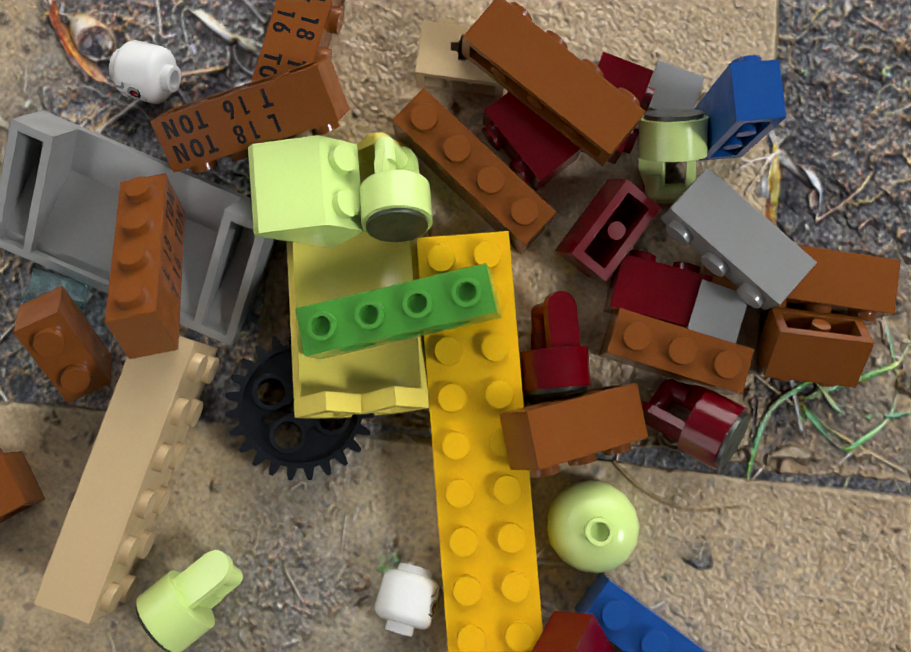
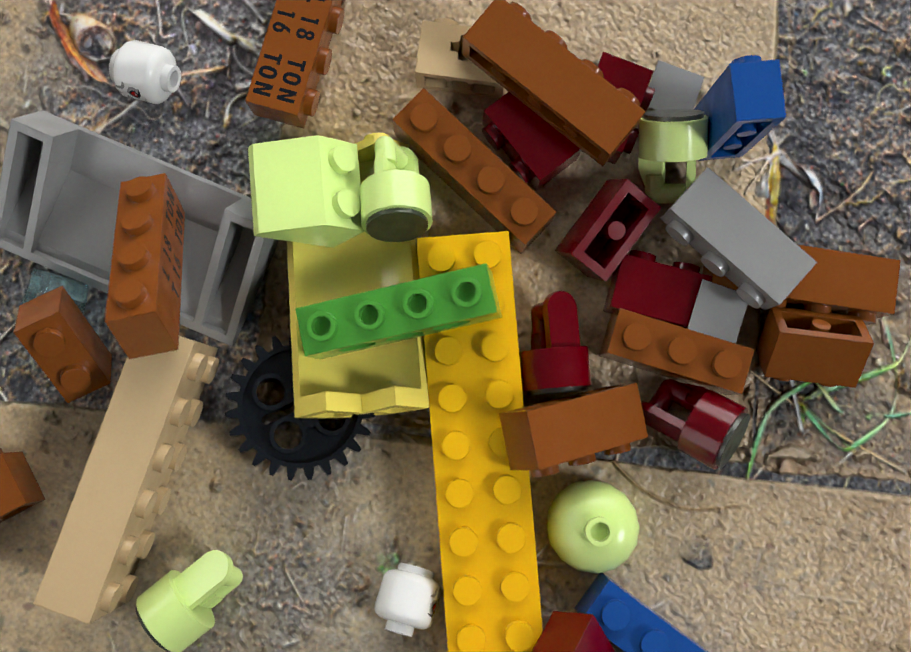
(251, 114): dark orange brick -> none

